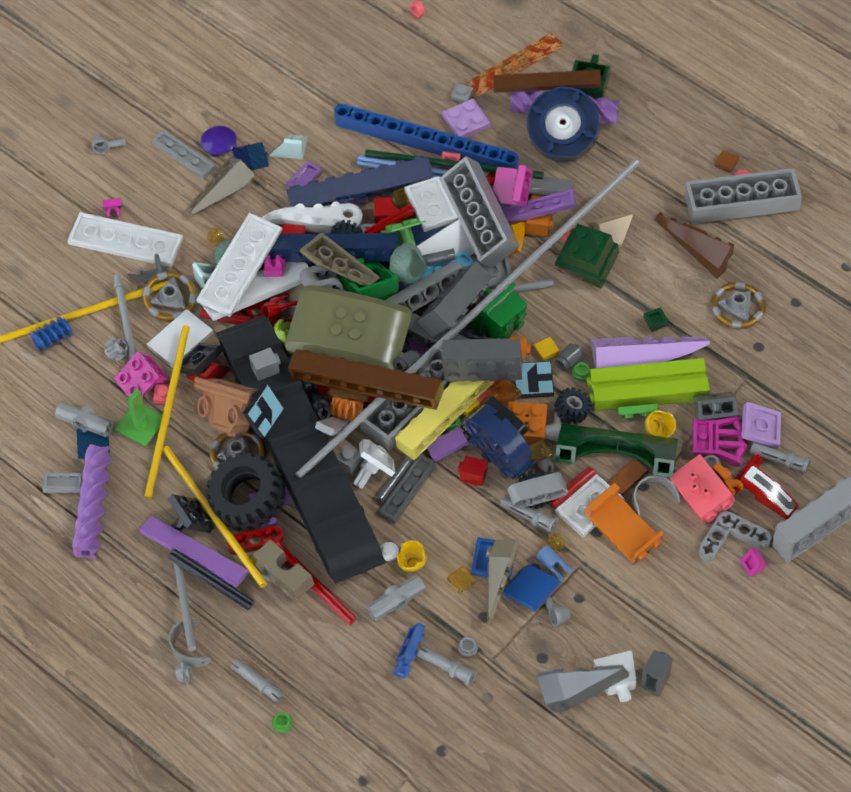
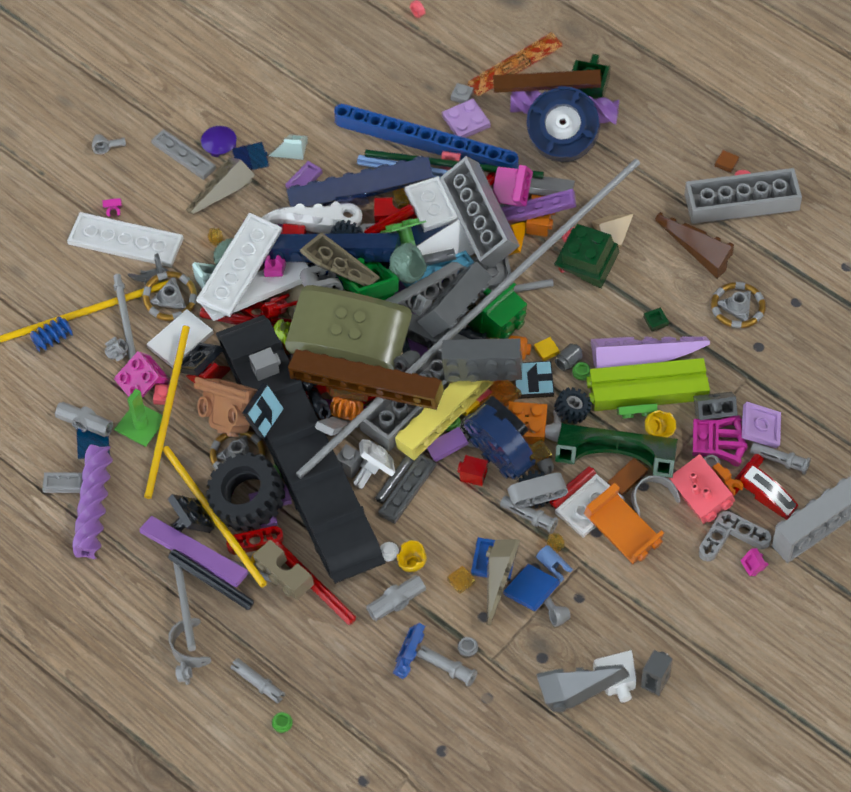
(421, 305): none -> light grey plate

